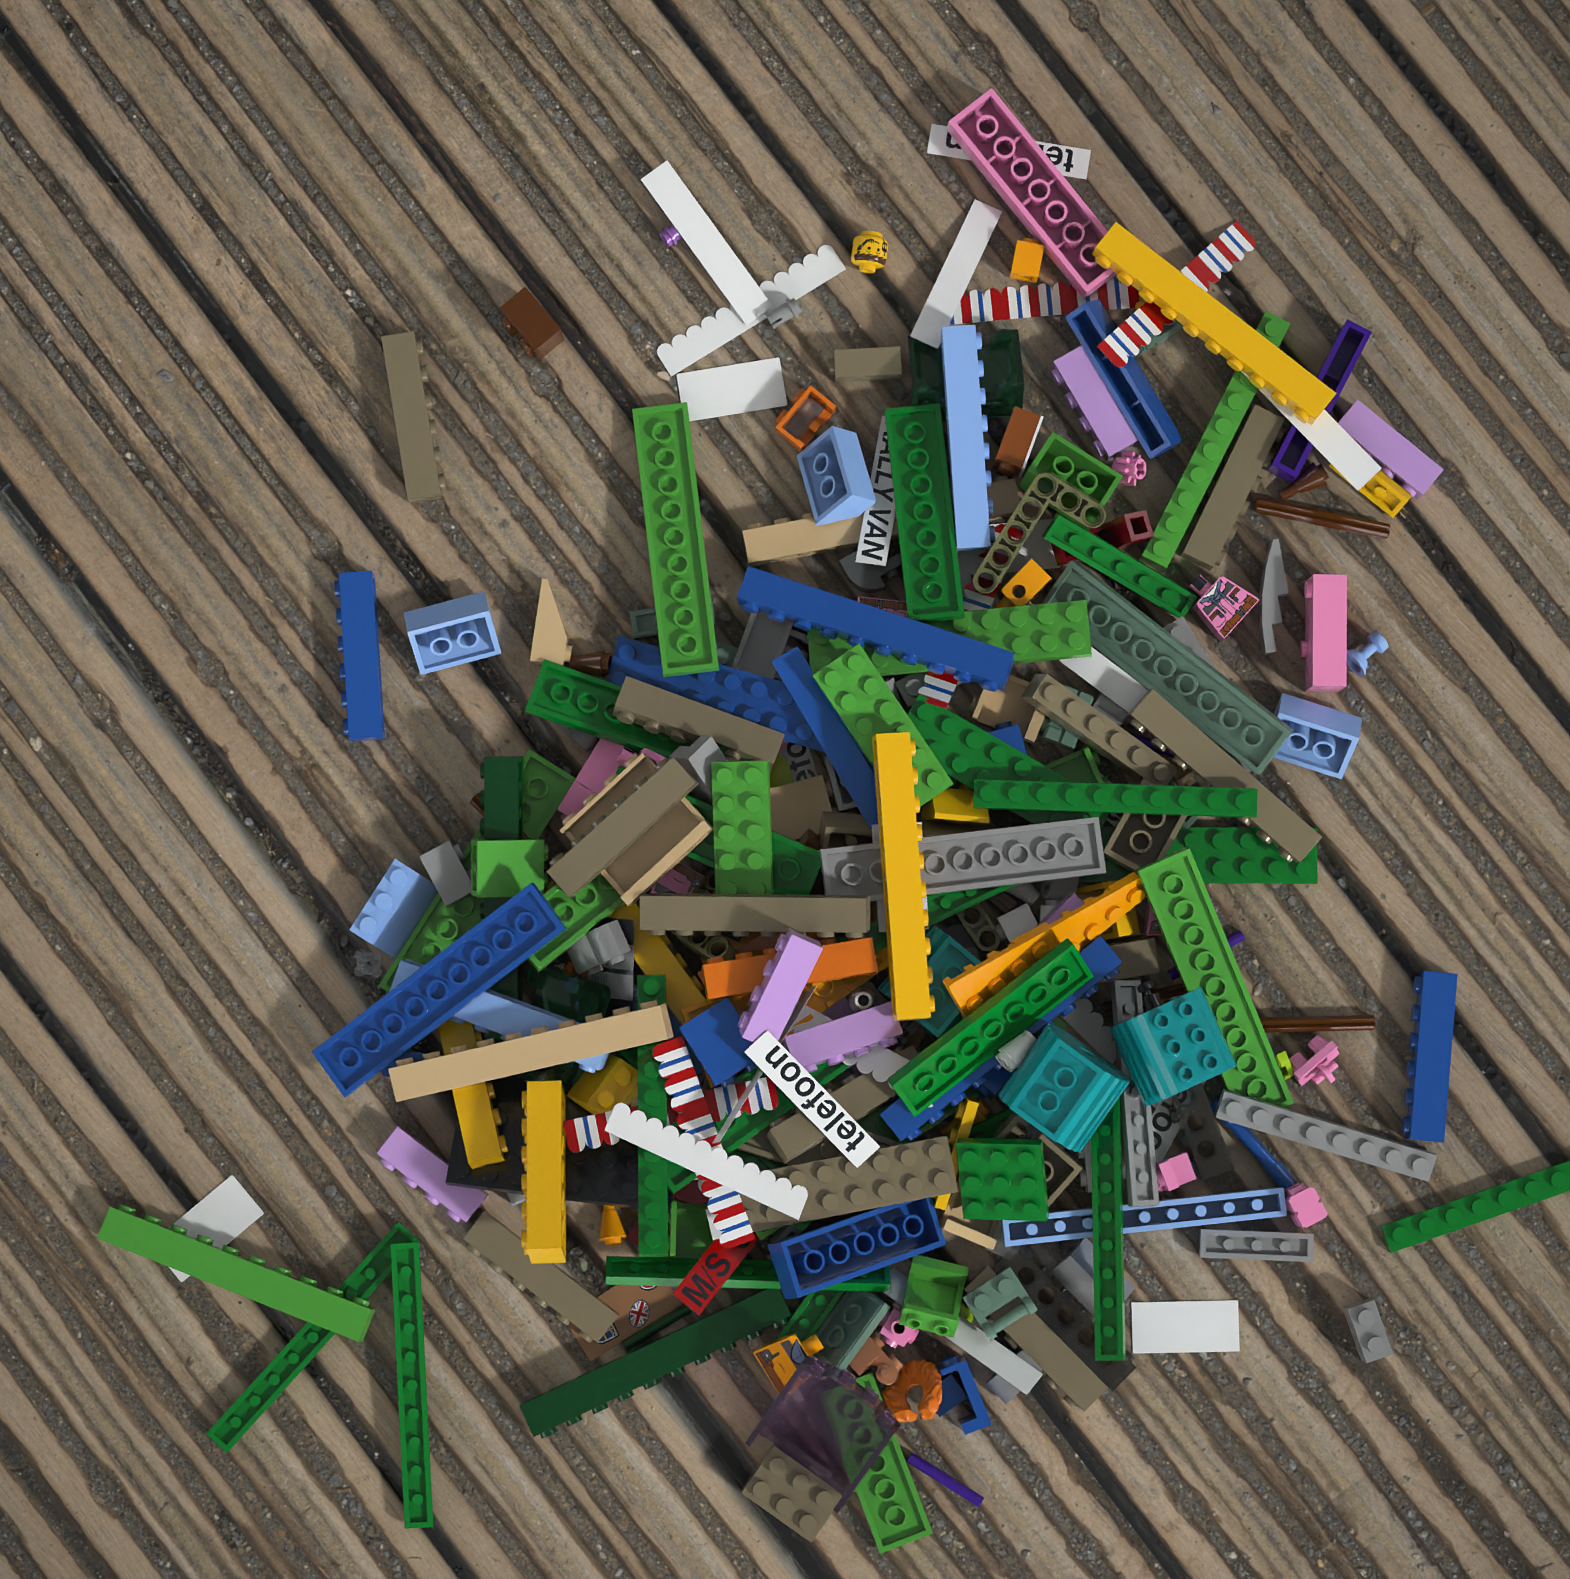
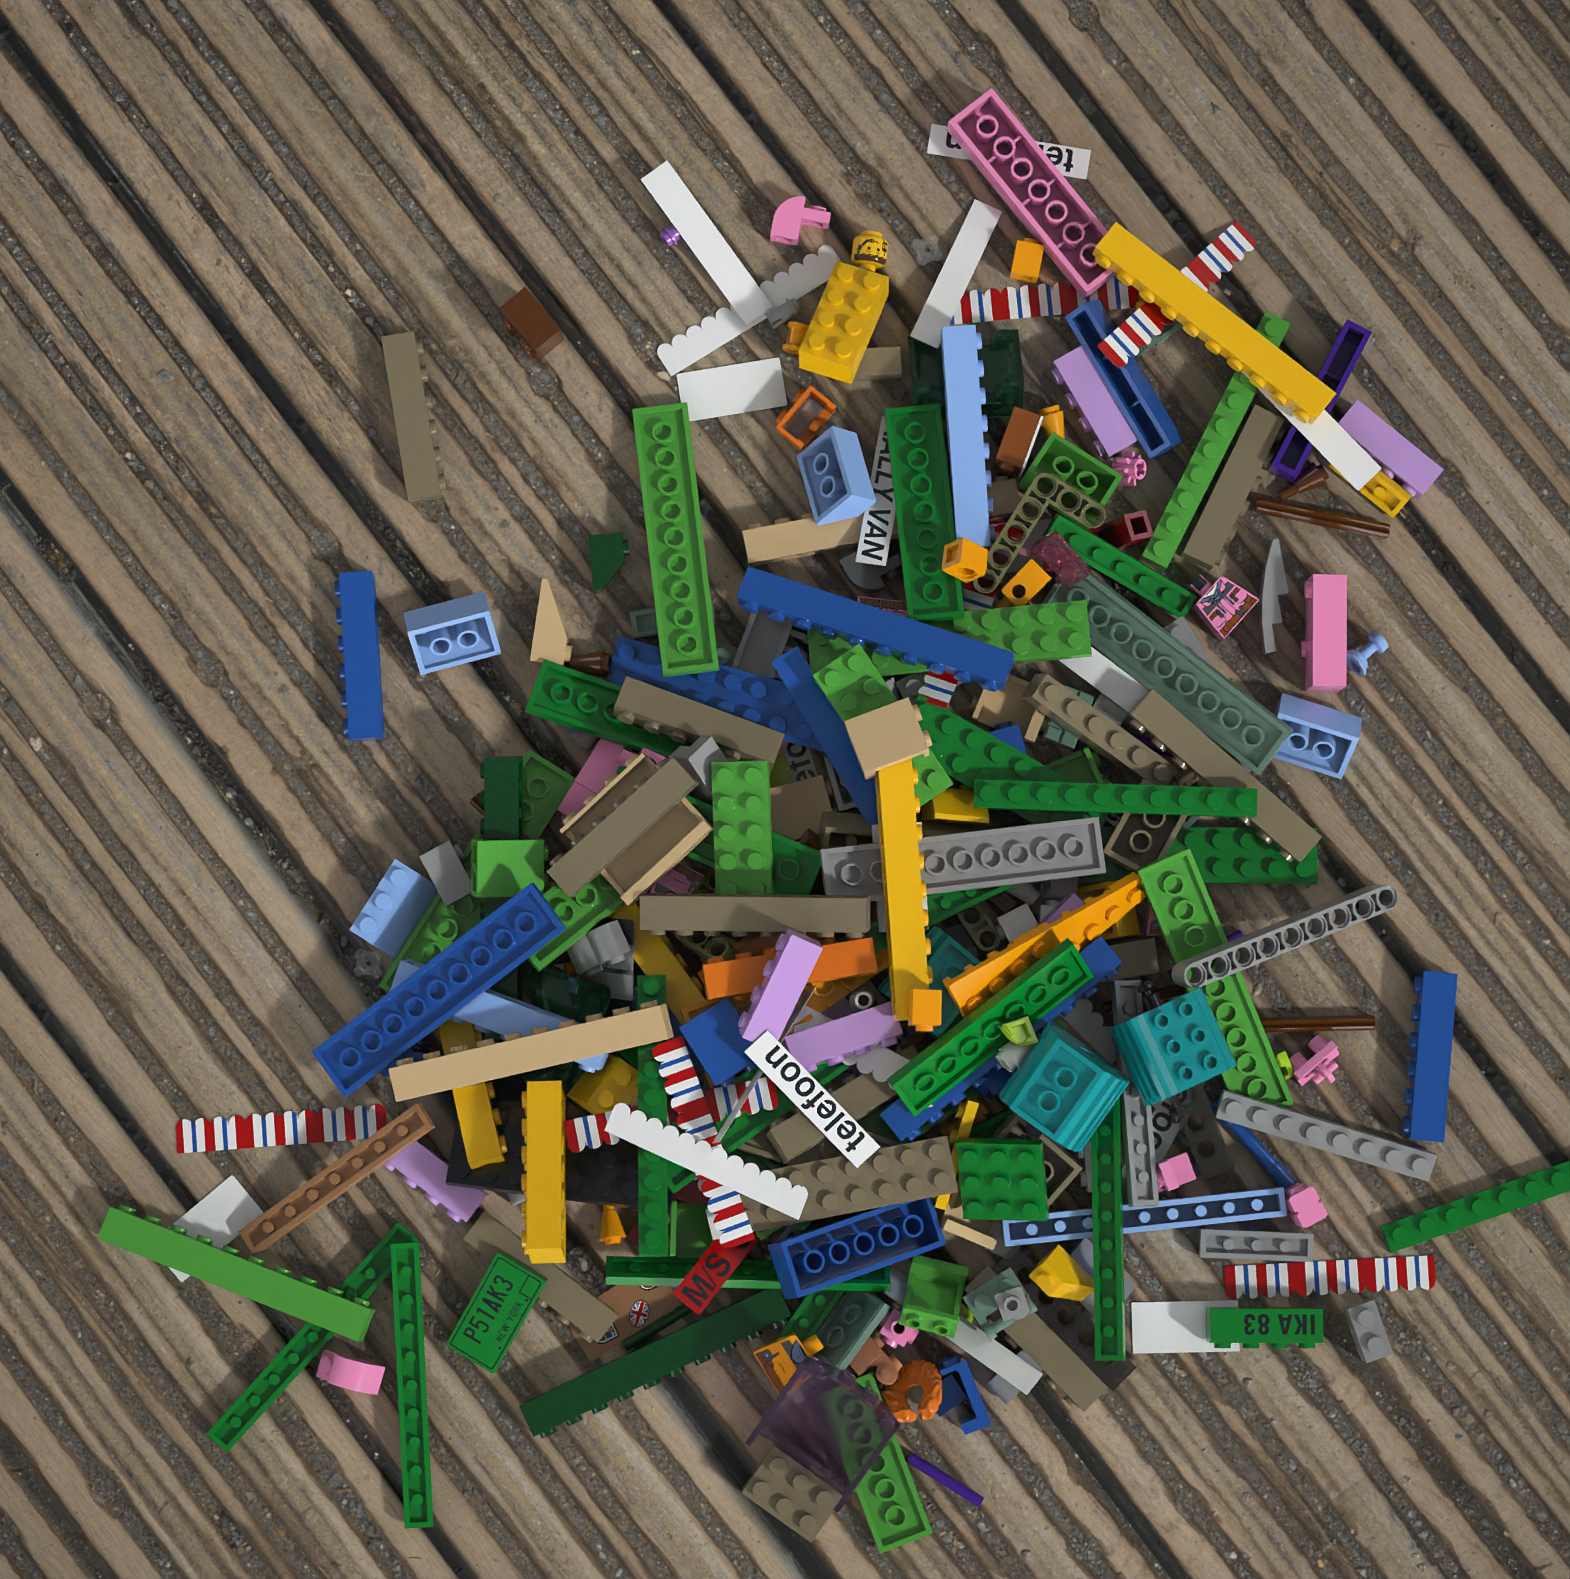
(279, 1131): none -> sticker
(336, 1179): none -> medium nougat plate
(350, 1372): none -> bright pink brick
(496, 1311): none -> green tile
(606, 558): none -> dark green slope
(792, 215): none -> bright pink brick
(795, 337): none -> light orange bush
(843, 322): none -> yellow brick
(887, 736): none -> tan panel
(924, 257): none -> clear plate
(924, 1009): none -> light orange brick
(964, 560): none -> light orange brick
(1013, 1303): none -> light grey bracket
(1020, 1032): none -> lime tile
(1052, 421): none -> light orange cone
(1061, 559): none -> clear pink plate
(1062, 1276): none -> yellow slope
(1264, 1325): none -> green brick
(1274, 935): none -> light grey beam
(1327, 1274): none -> sticker

